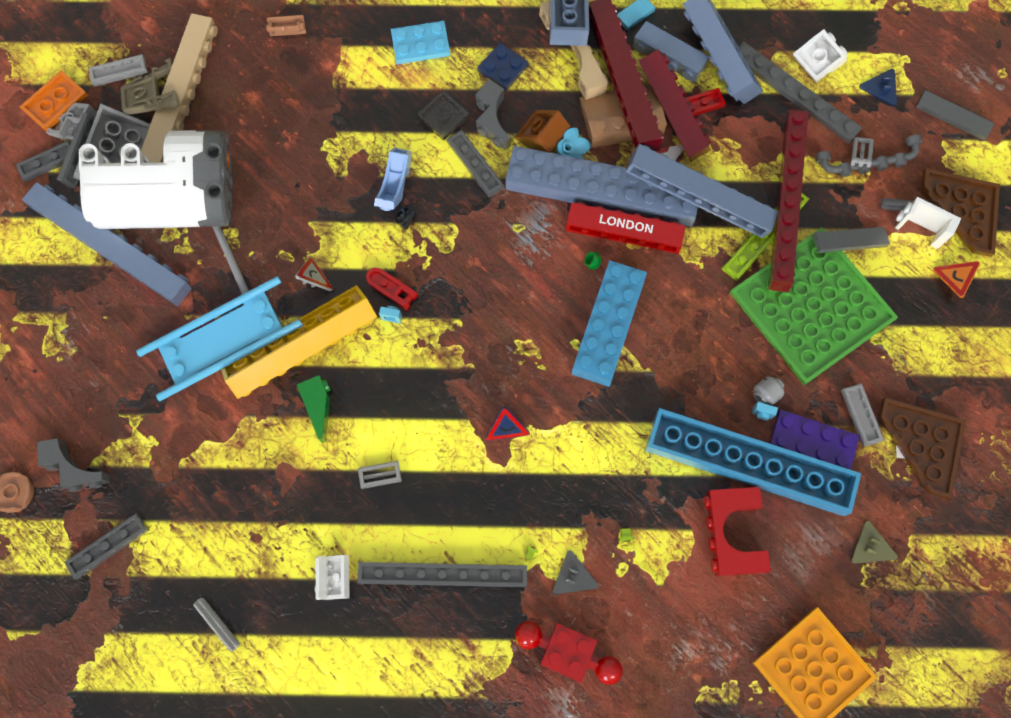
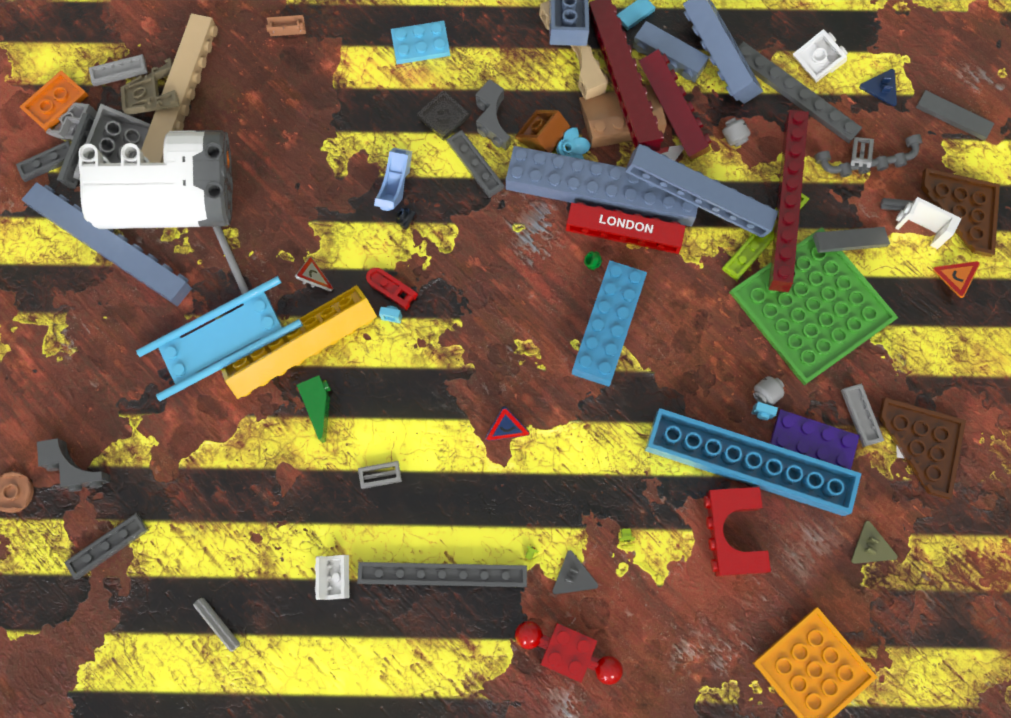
(503, 66): dark blue plate -> none
(706, 101): red plate -> none
(736, 132): none -> light grey head

